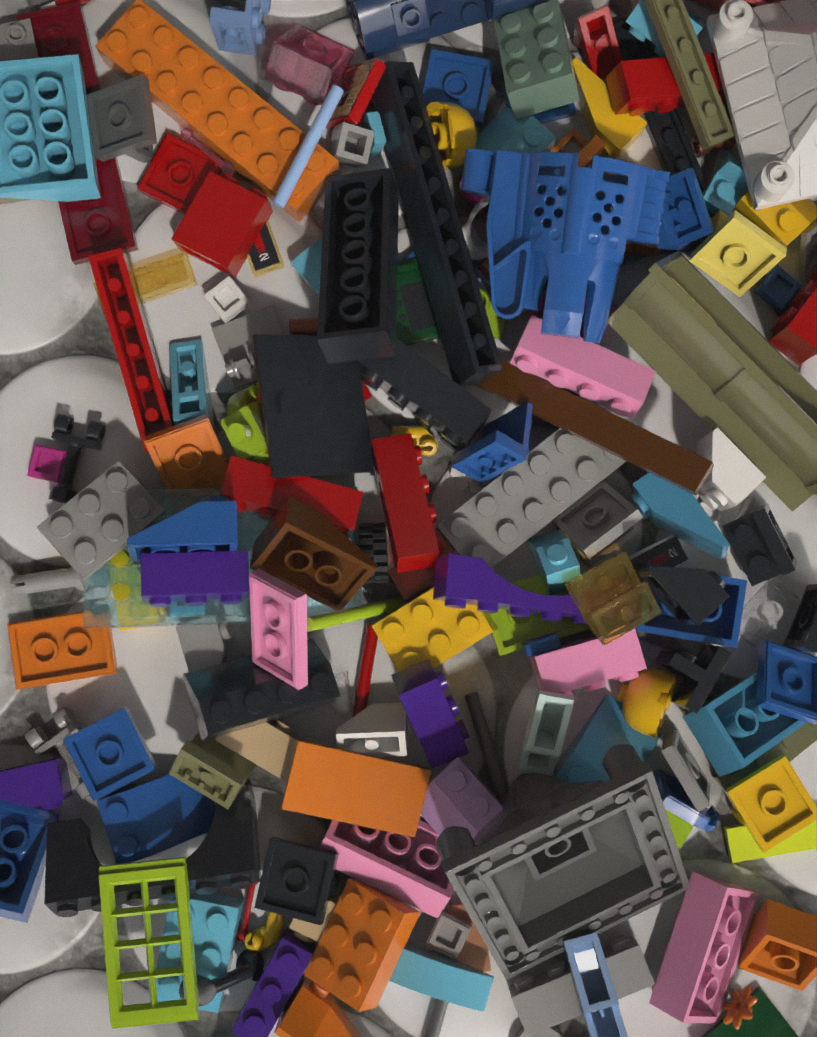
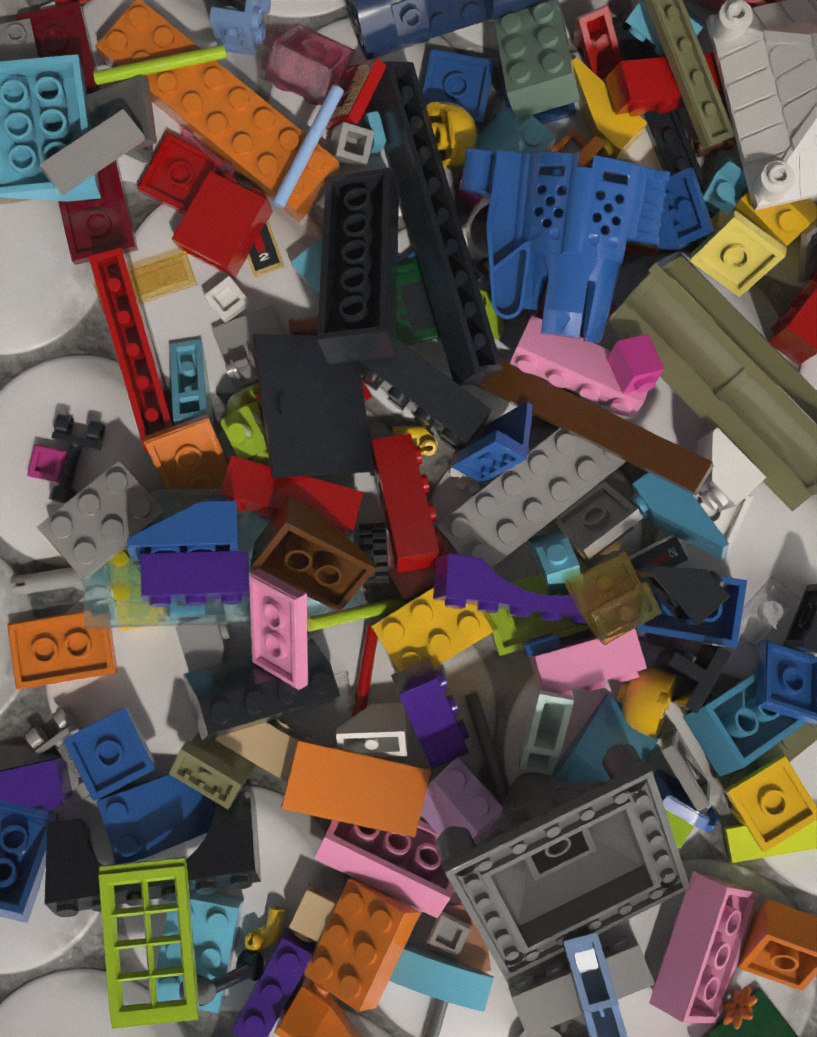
(92, 152): none -> light grey tile
(160, 64): none -> lime bar
(246, 915): red hinge -> none
(297, 880): black bracket -> none
(635, 364): none -> dark pink brick
(760, 545): black bracket -> none
(778, 288): blue tile -> none

